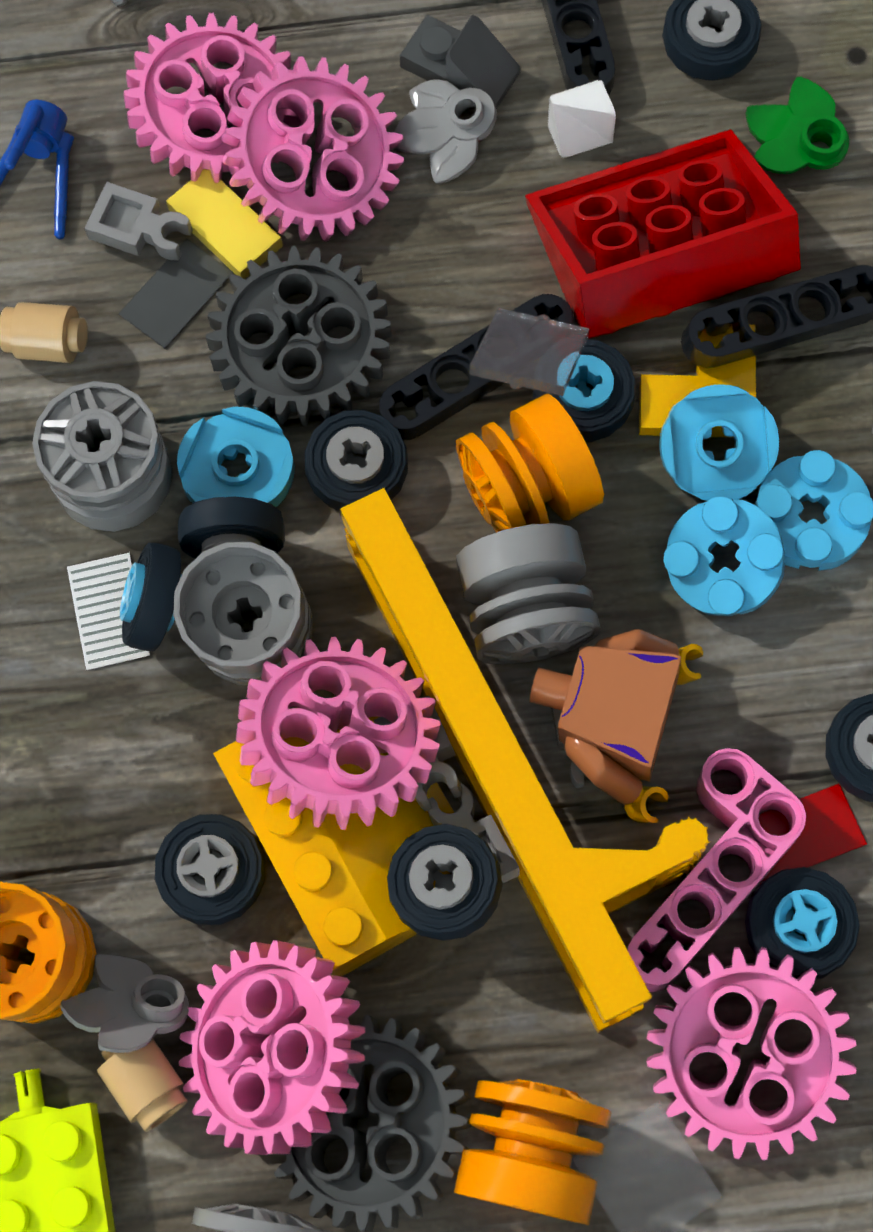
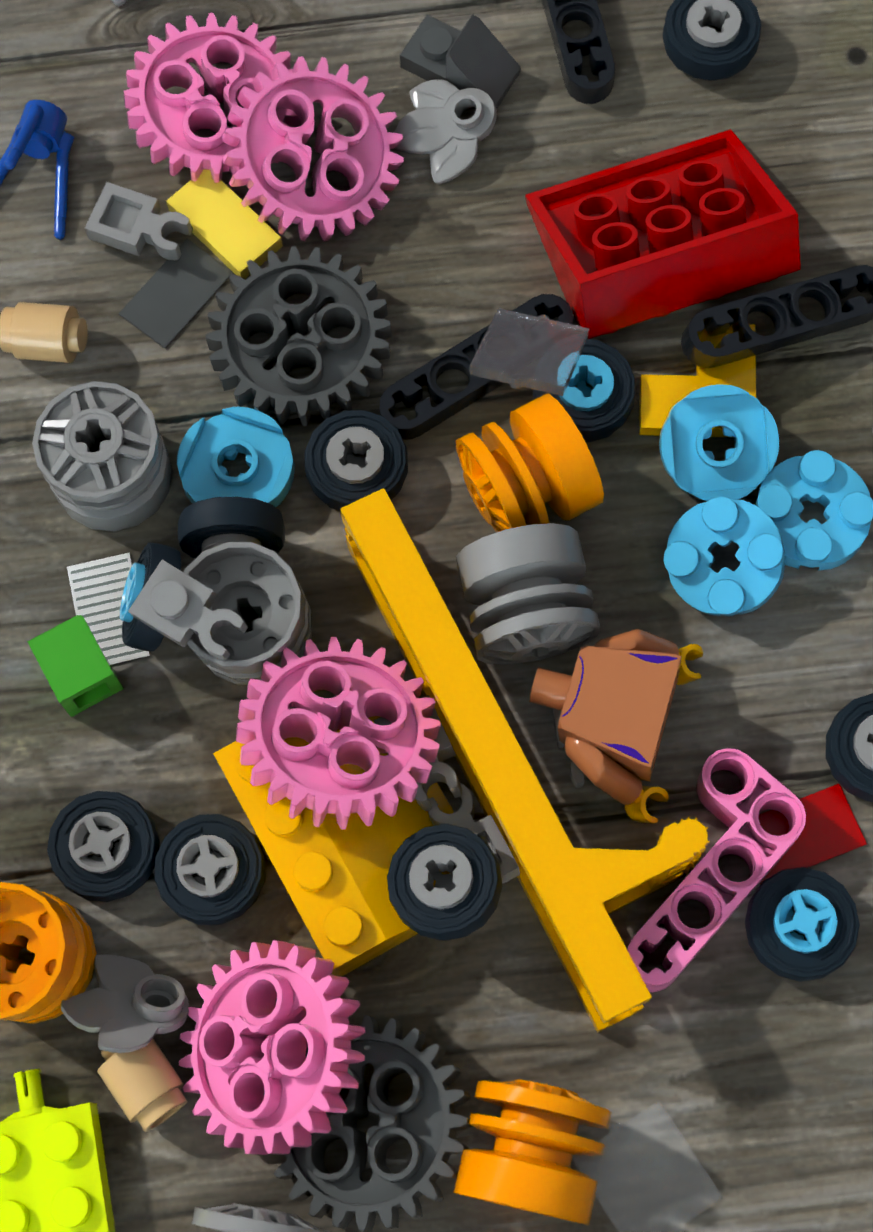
(75, 665): none -> bright green panel
(91, 827): none -> black wheel
(181, 606): none -> light grey plate
(581, 119): white slope -> none
(792, 128): green plate -> none
(805, 1074): bright pink gear -> none

